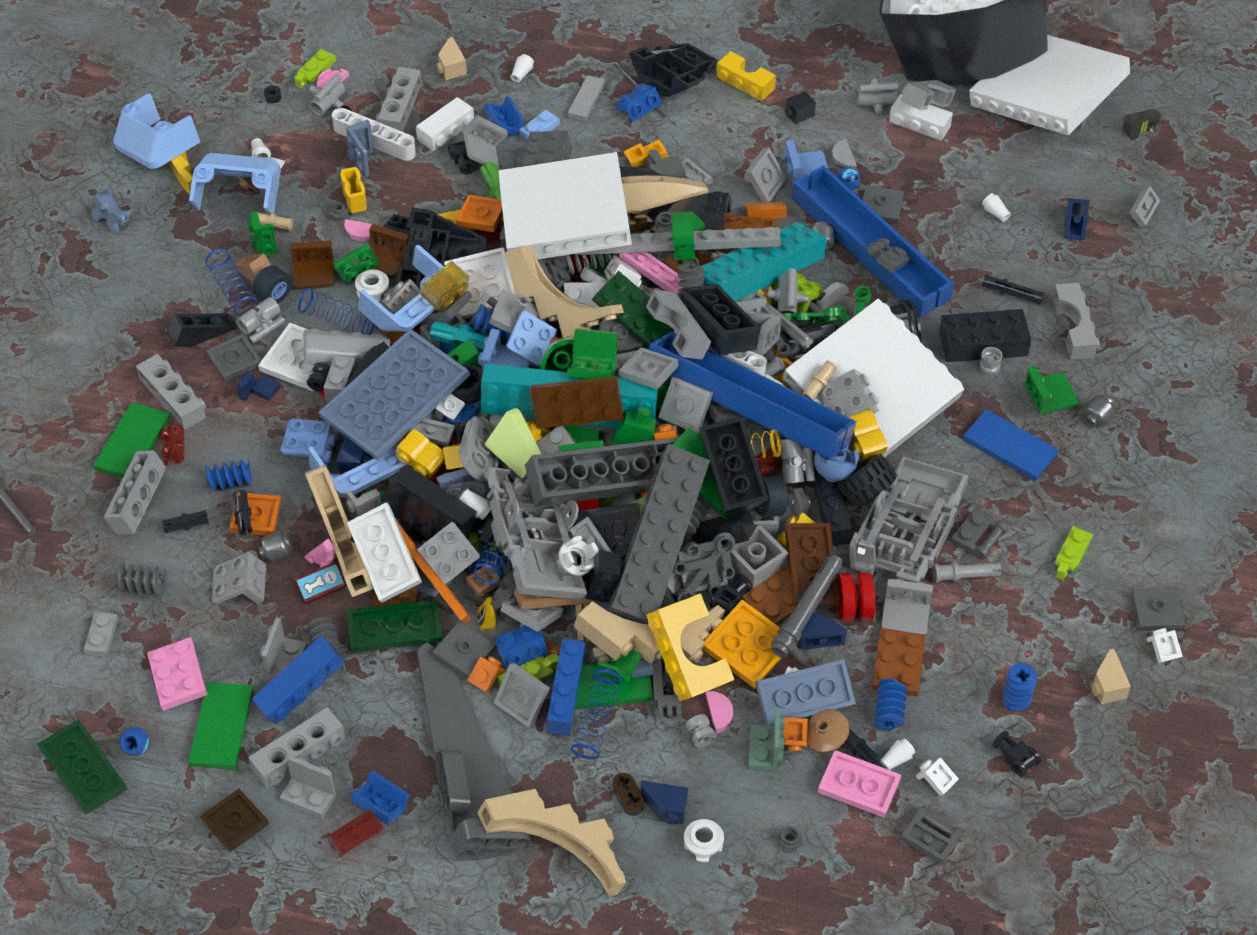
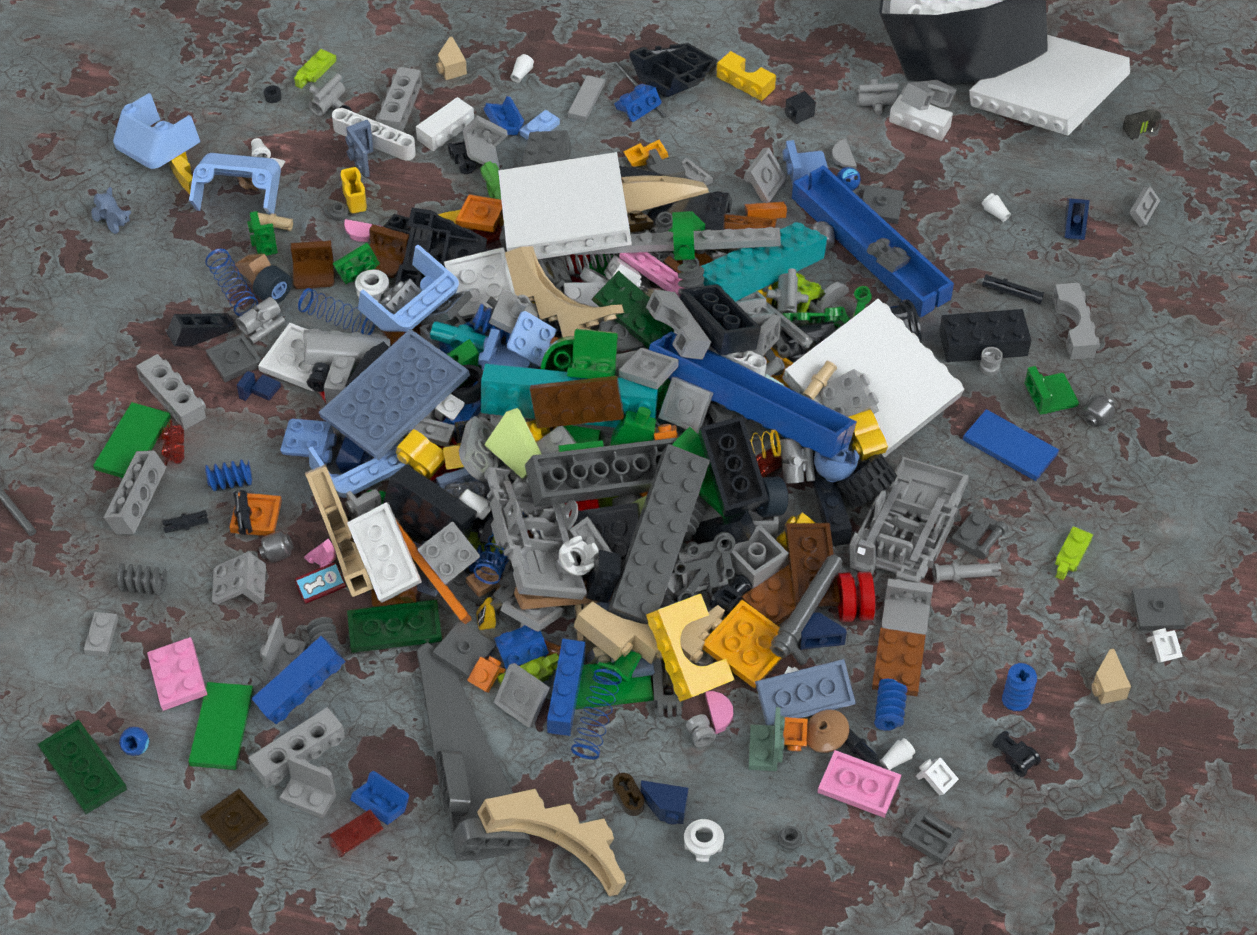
(325, 76): bright pink tile -> none
(445, 286): clear yellow brick -> none
(800, 501): clear plate -> none

